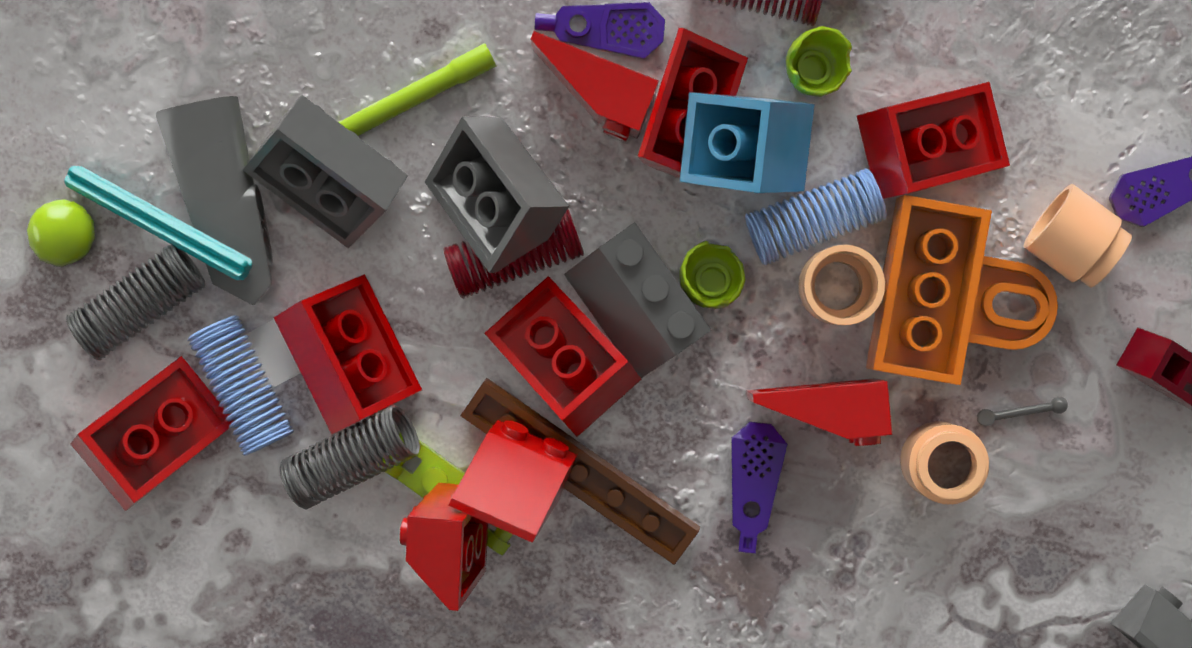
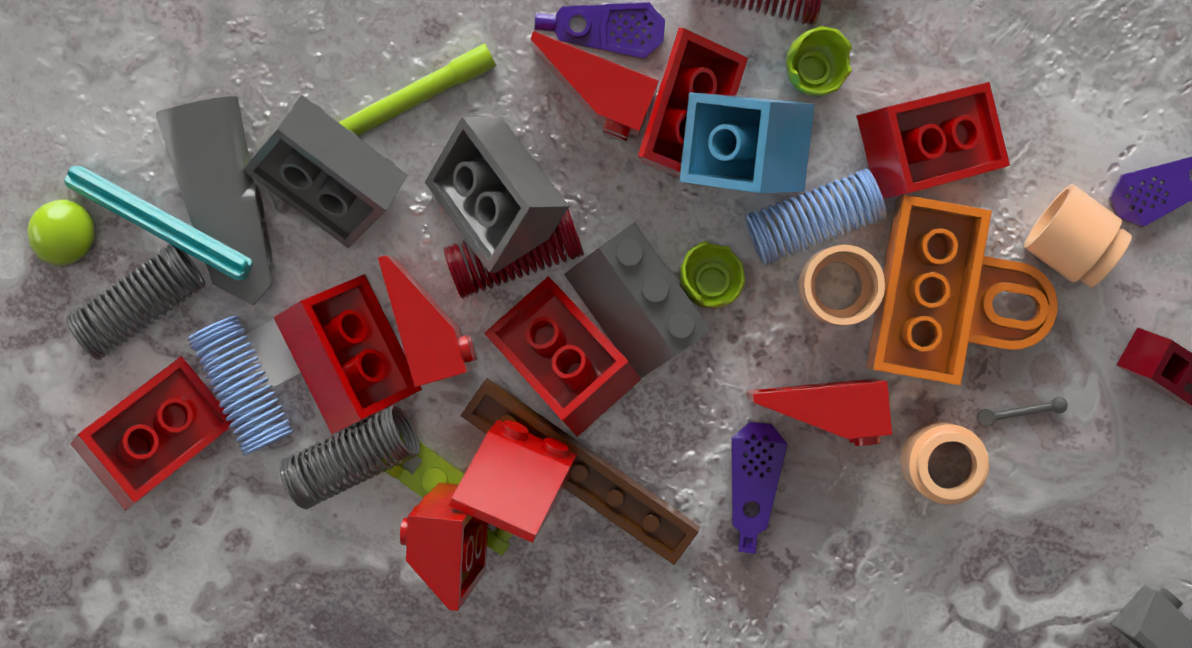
(428, 334): none -> red slope

